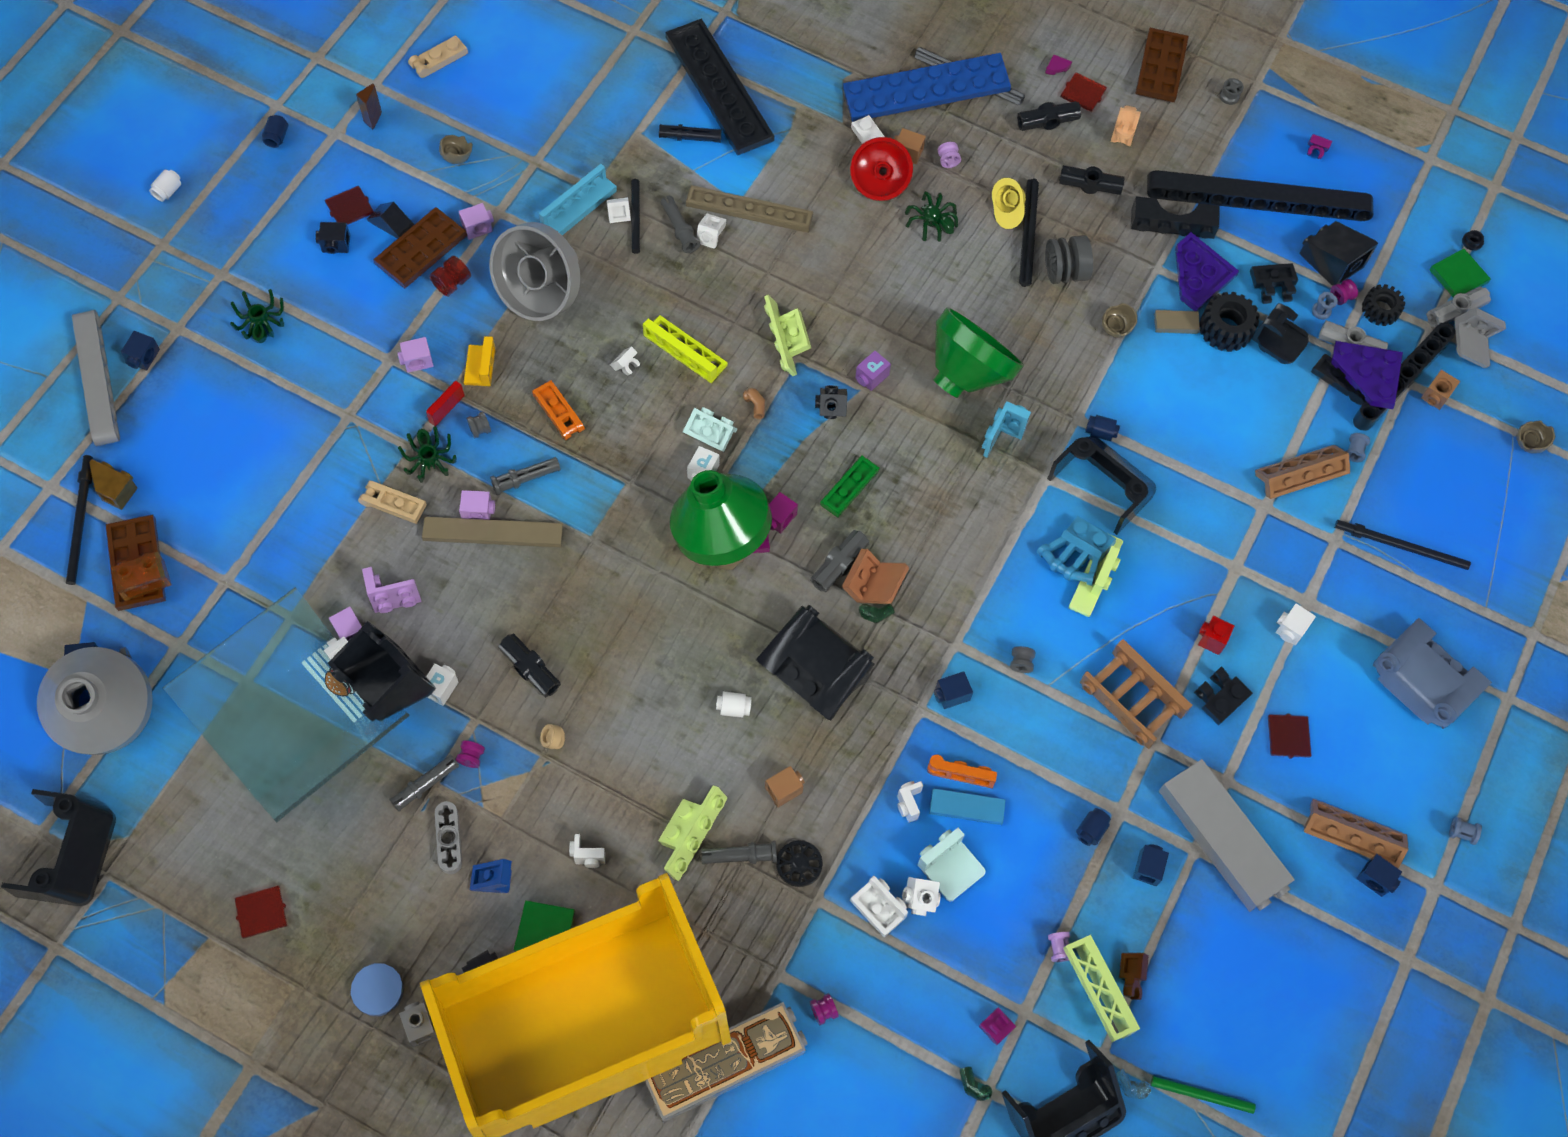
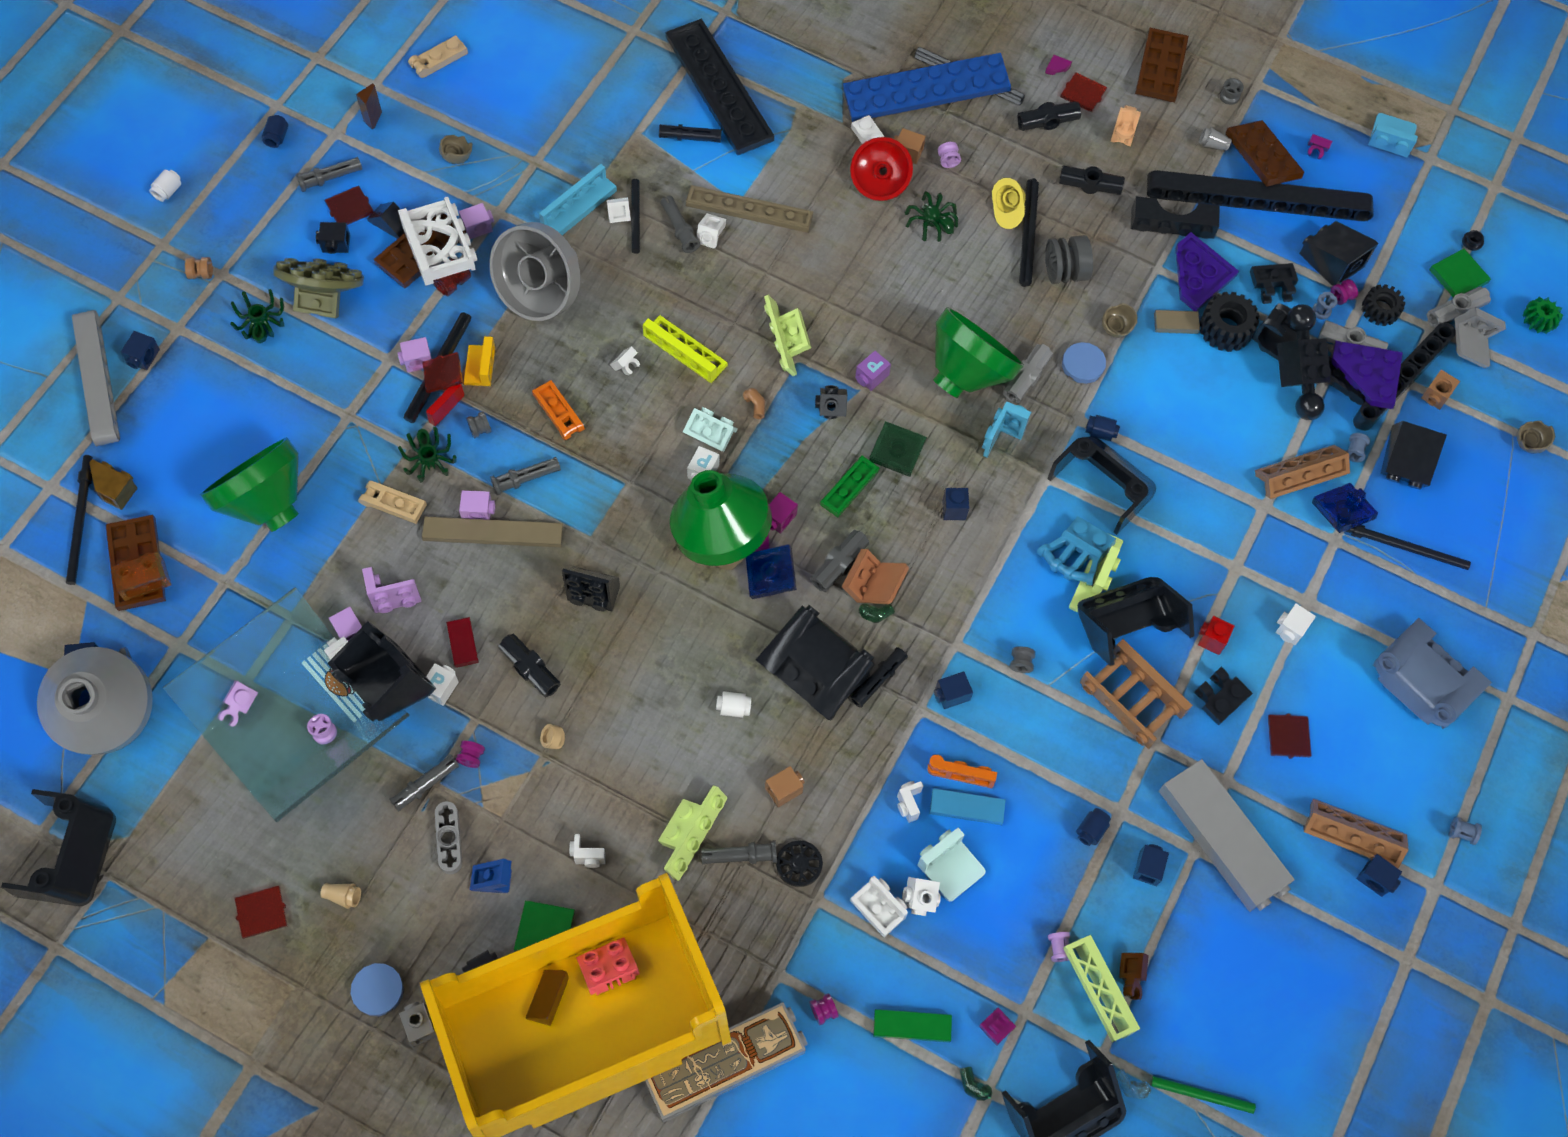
(198, 268): none -> medium nougat wheel
(238, 699): none -> lavender plate
(259, 488): none -> green cone
(317, 287): none -> olive bracket
(318, 724): none -> lavender wheel
(319, 176): none -> dark grey pin
(342, 894): none -> tan cone
(430, 266): none -> white fence
(442, 372): none -> clear red piece
(448, 348): none -> black axle
(462, 642): none -> dark red tile
(548, 996): none -> reddish brown slope
(590, 588): none -> black slope
(607, 965): none -> coral hinge
(771, 572): none -> clear blue hinge
(885, 670): none -> black pin
(897, 449): none -> clear green plate
(912, 1025): none -> green tile
(955, 503): none -> dark blue brick
(1028, 374): none -> light grey piece
(1083, 362): none -> medium blue tile
(1131, 609): none -> black windscreen
(1213, 139): none -> light grey cone
(1264, 153): none -> reddish brown plate
(1304, 362): none -> black brick
(1345, 507): none -> clear blue hinge
(1393, 135): none -> medium azure bracket
(1412, 454): none -> black slope
(1542, 315): none -> green gear

